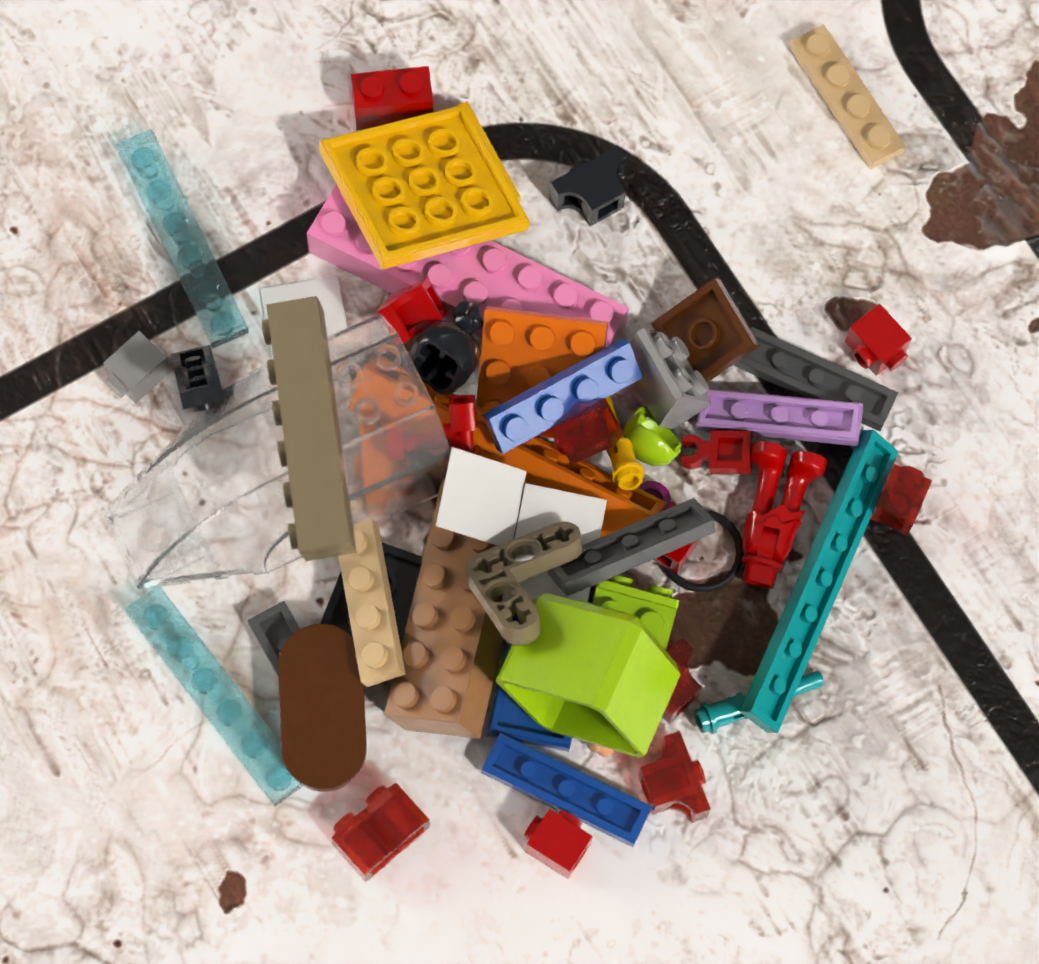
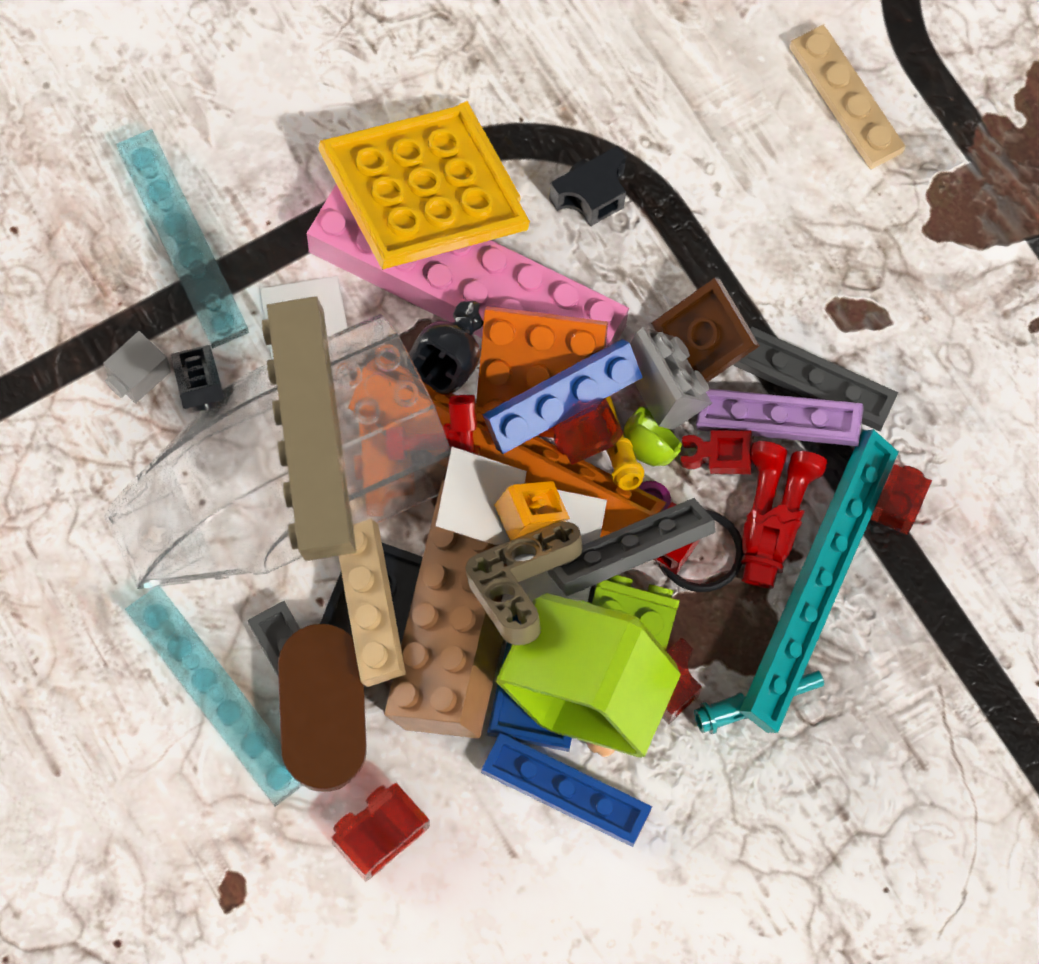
(391, 96): red brick -> none
(413, 309): red brick -> none
(530, 508): none -> light orange slope
(557, 841): red brick -> none
(675, 781): clear red brick -> none
(878, 341): red brick -> none

